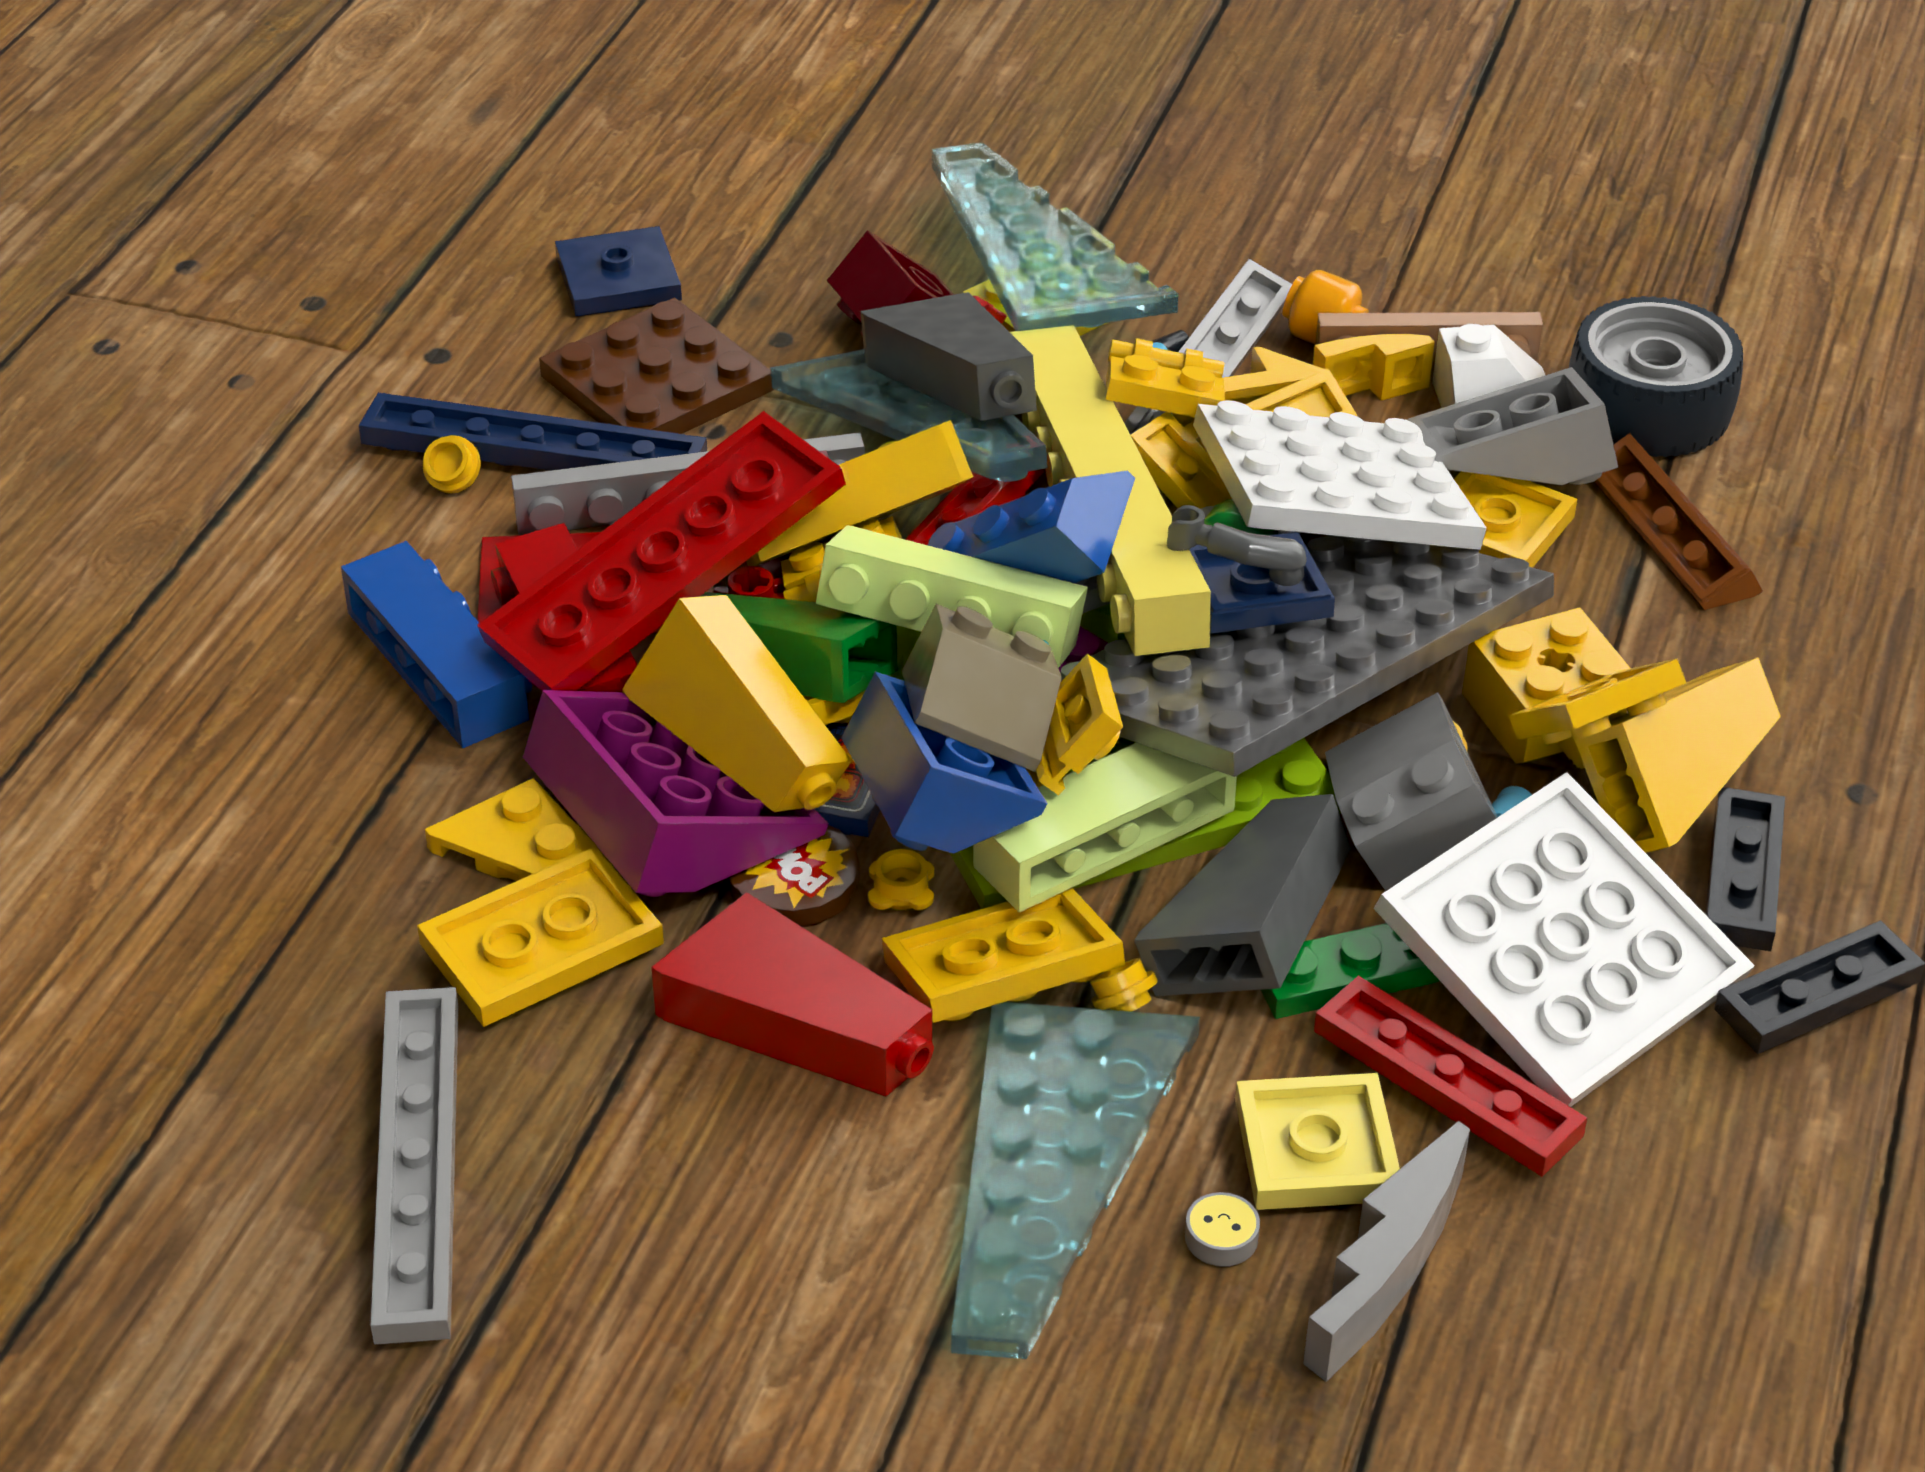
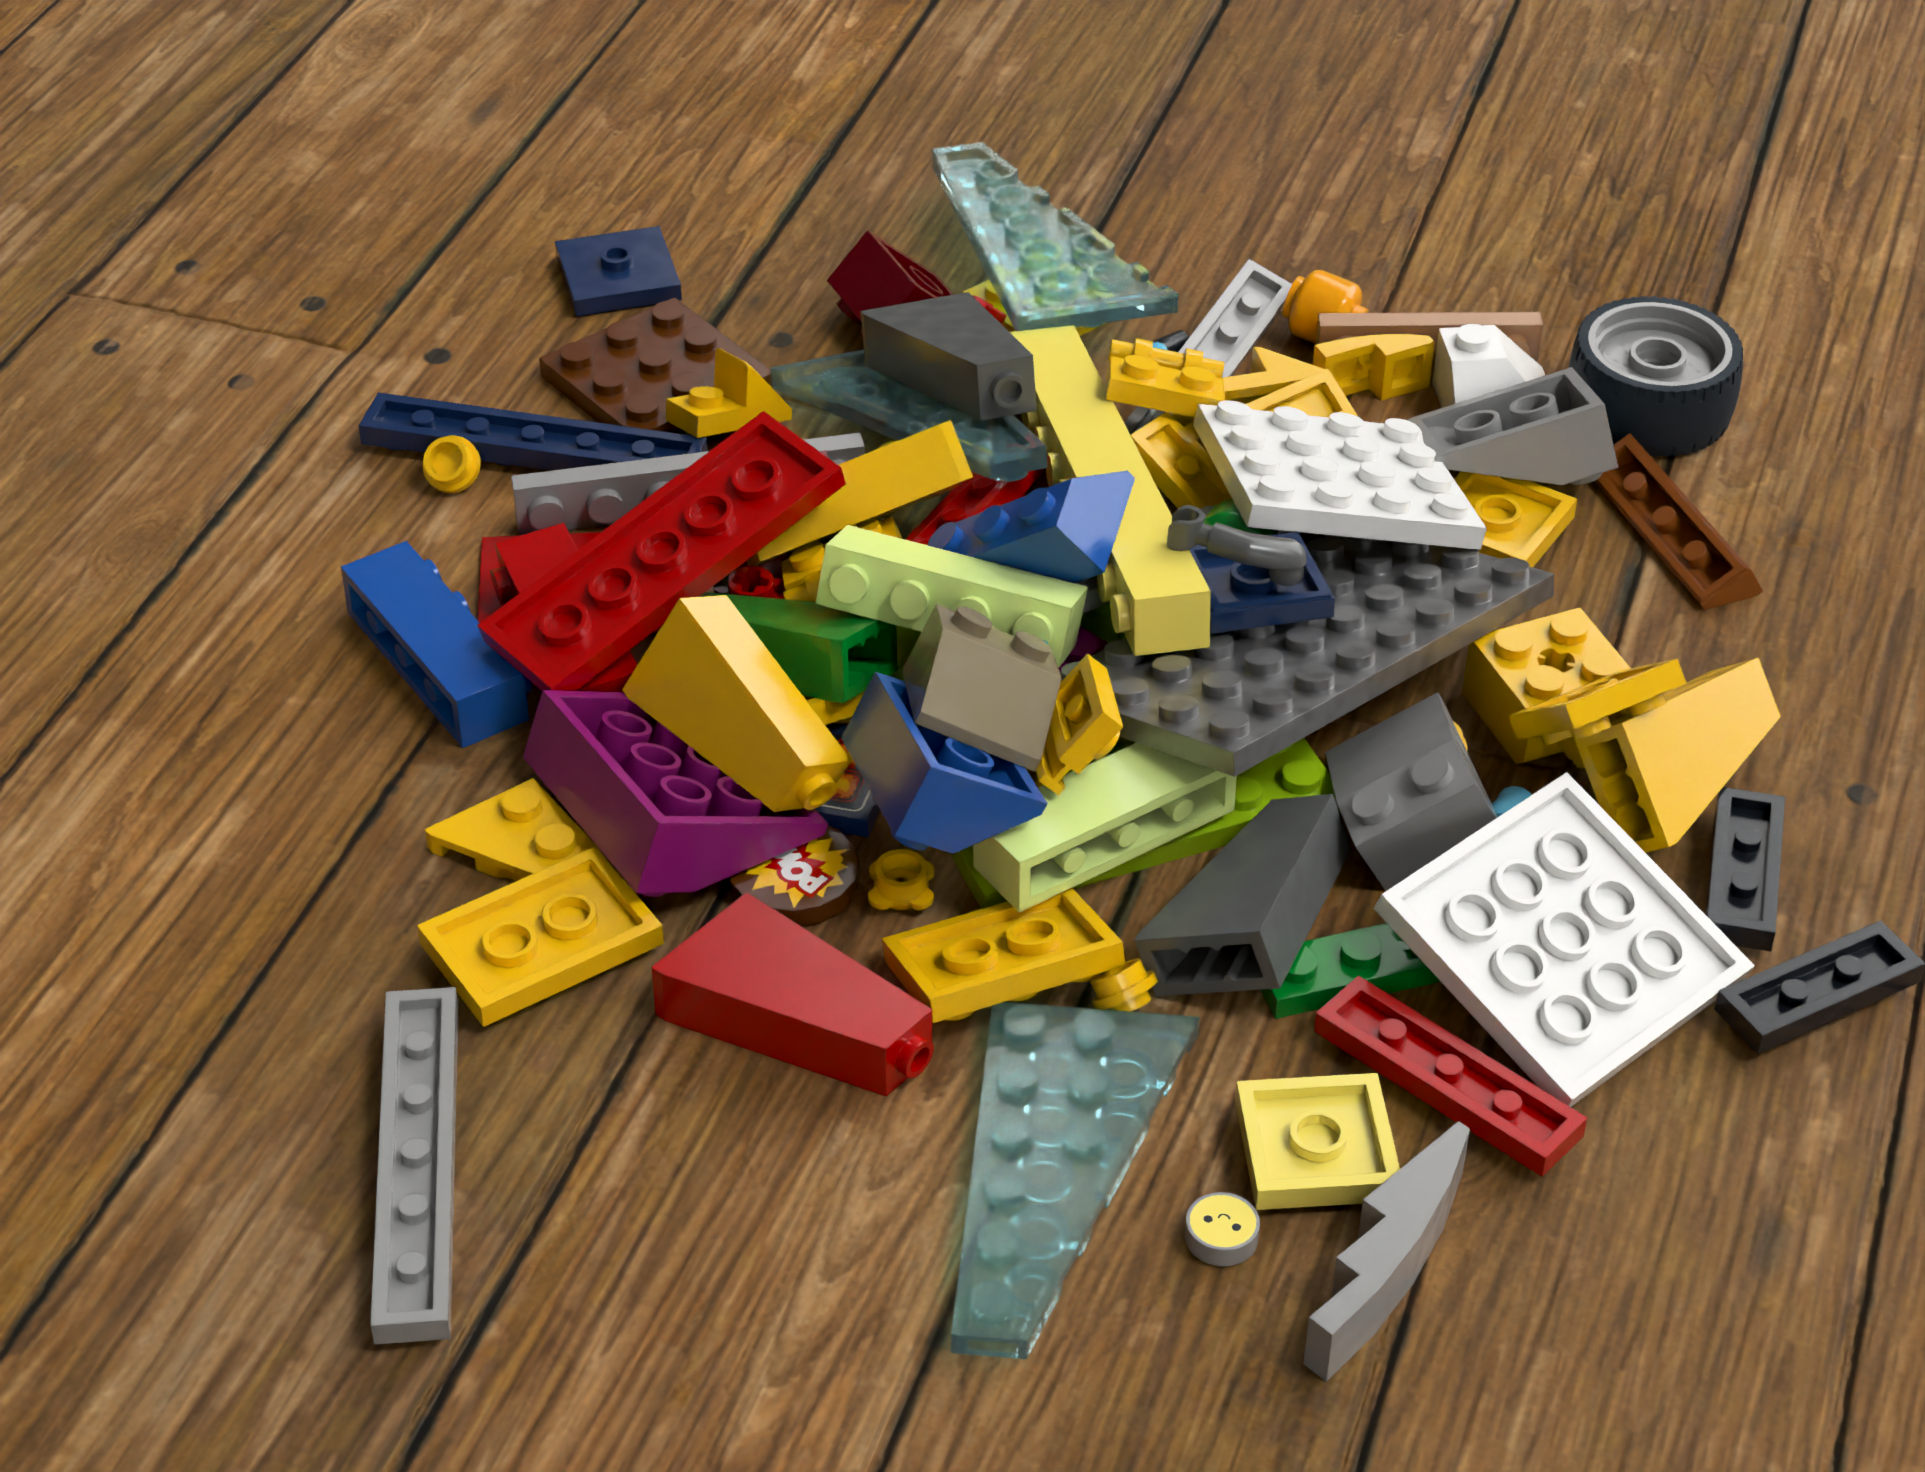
(732, 402): none -> yellow slope

